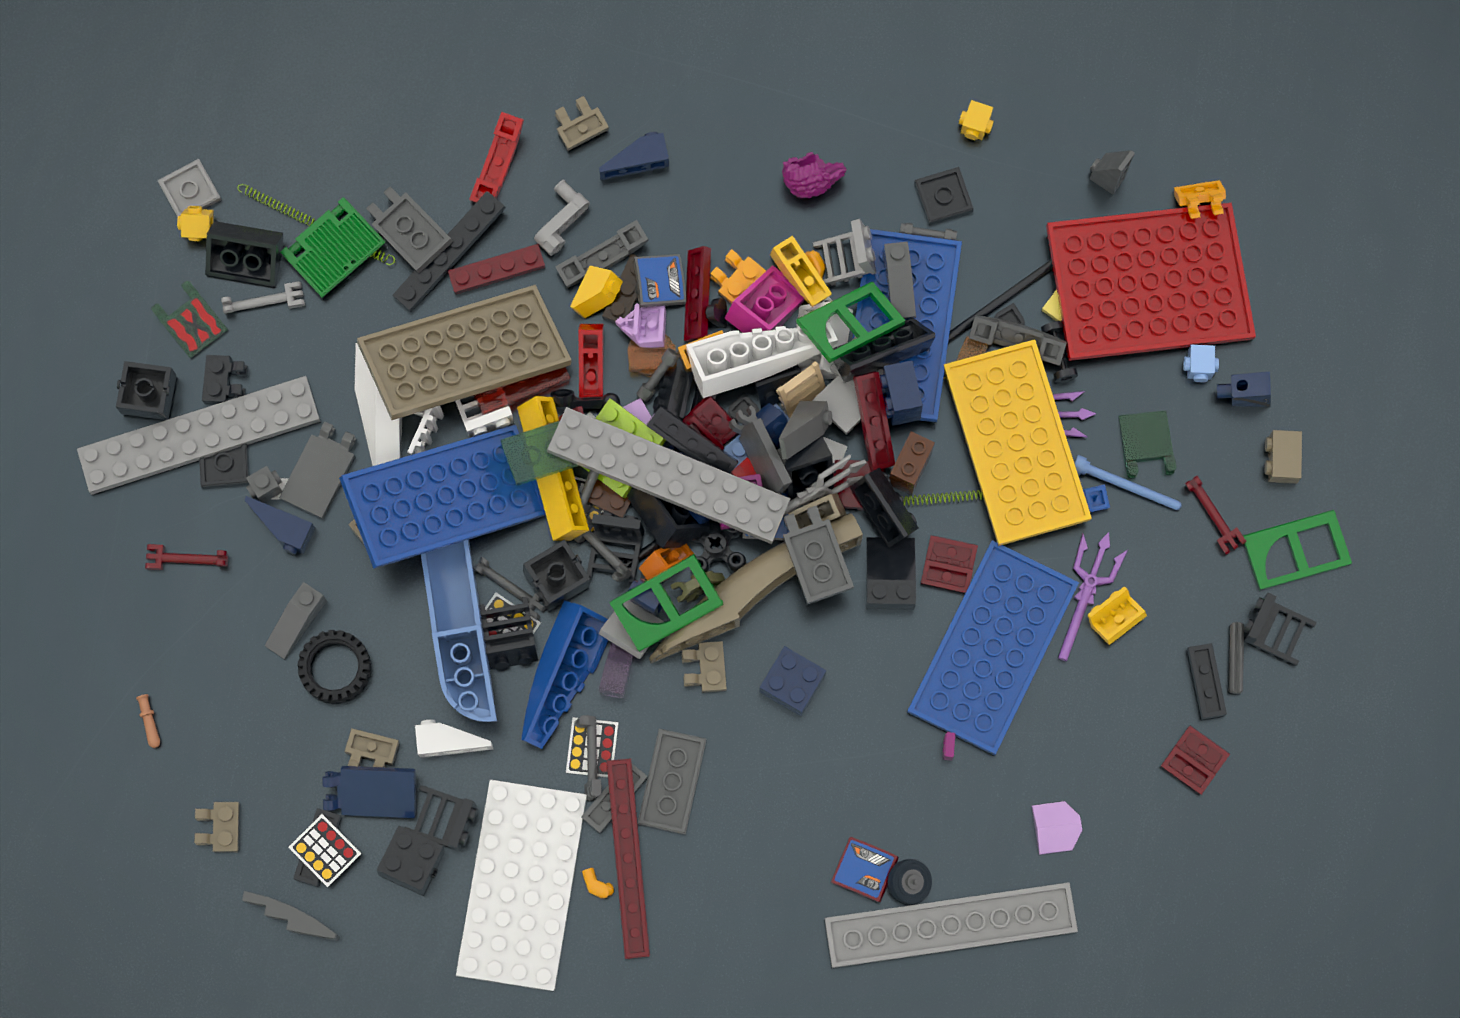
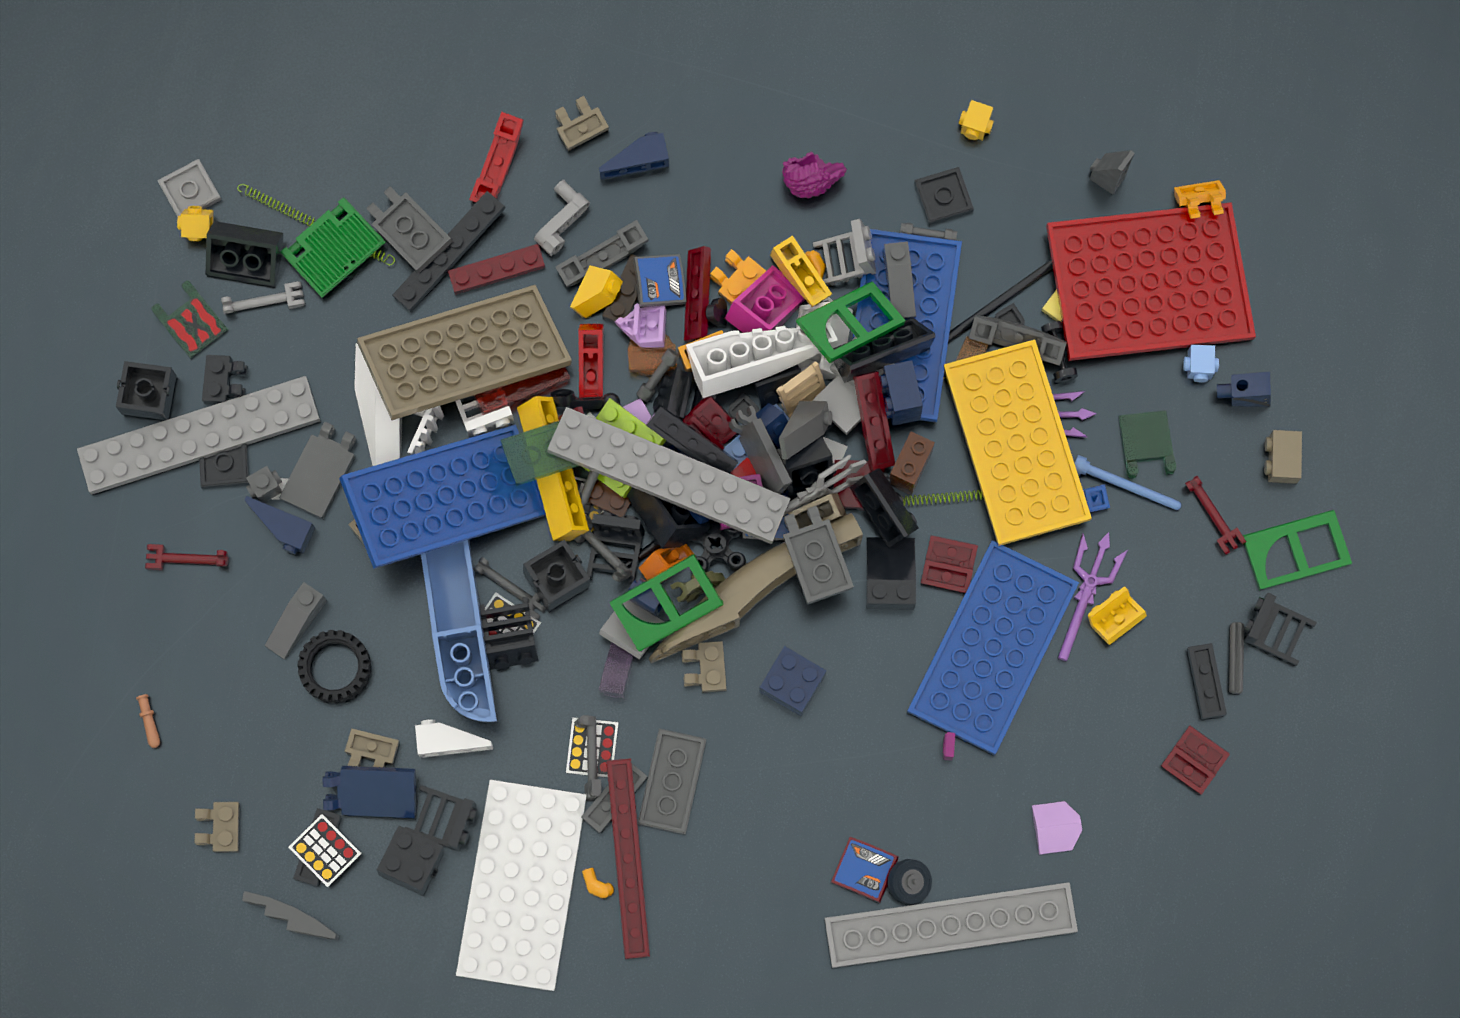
(566, 661): blue wedge -> none

